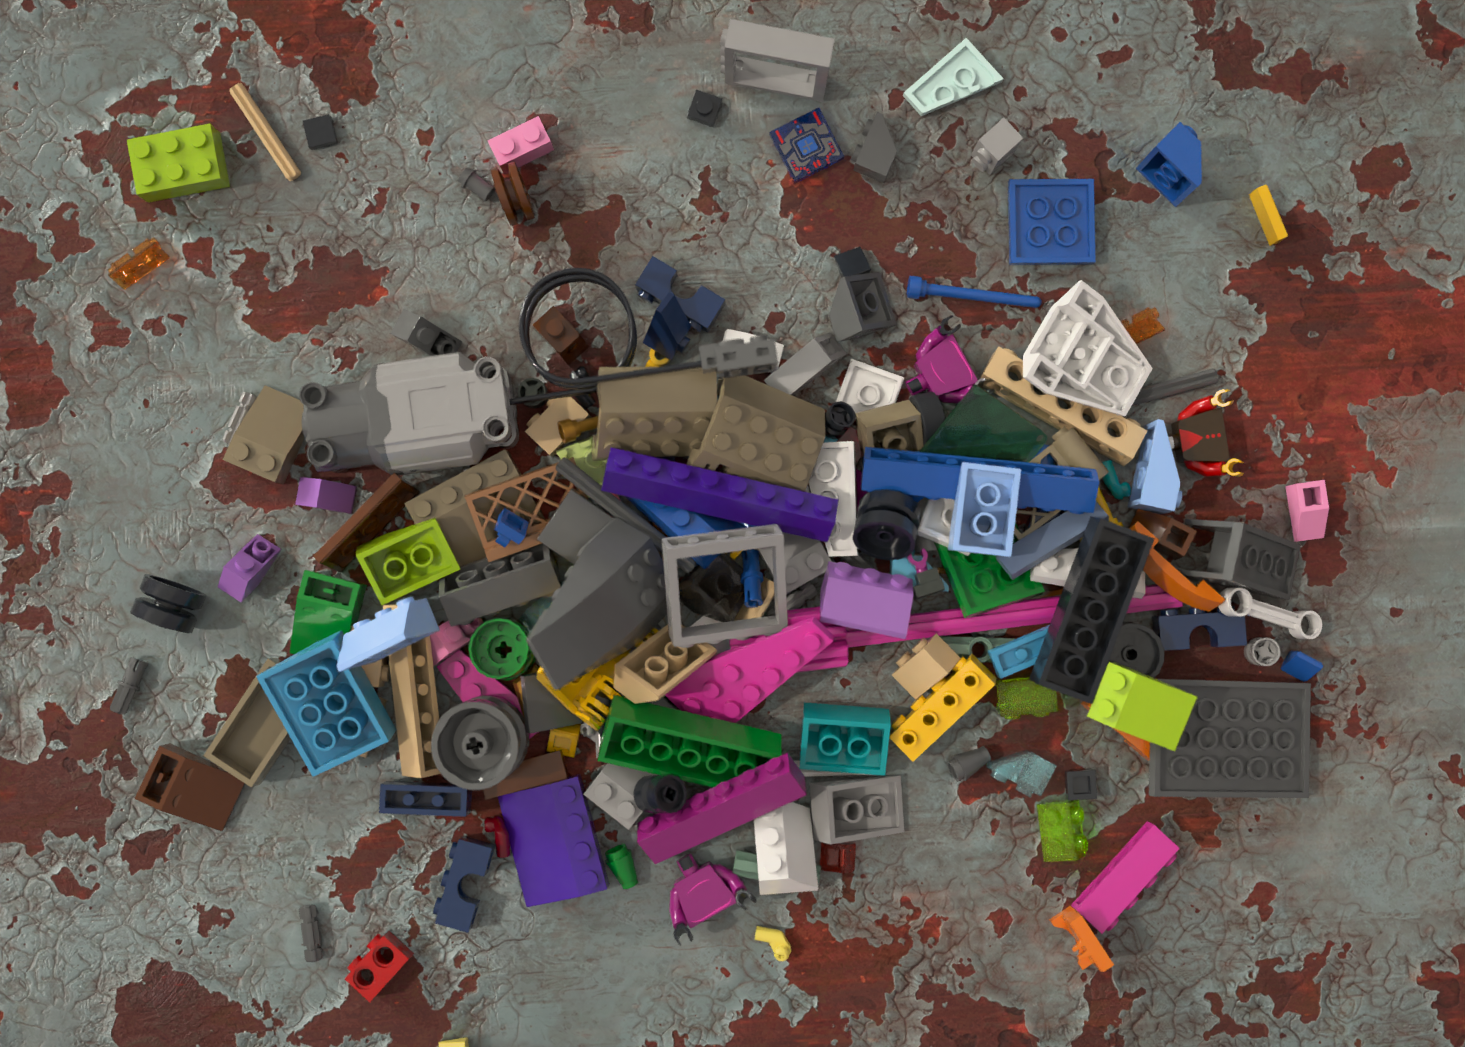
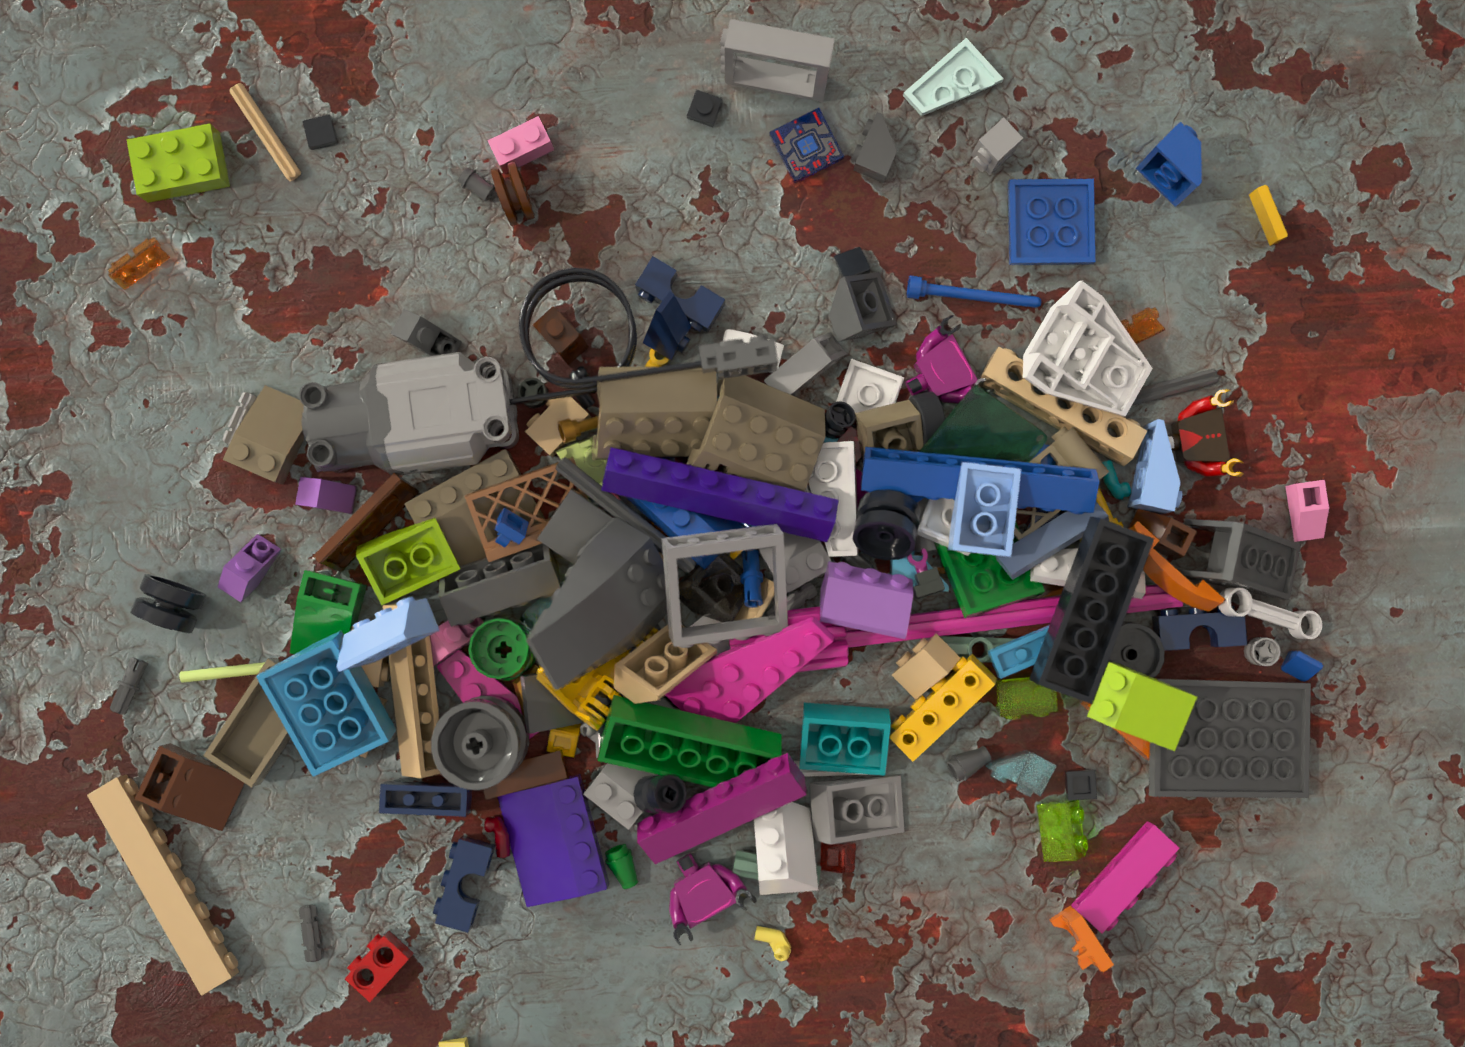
(164, 884): none -> tan brick
(220, 672): none -> yellowish green bar

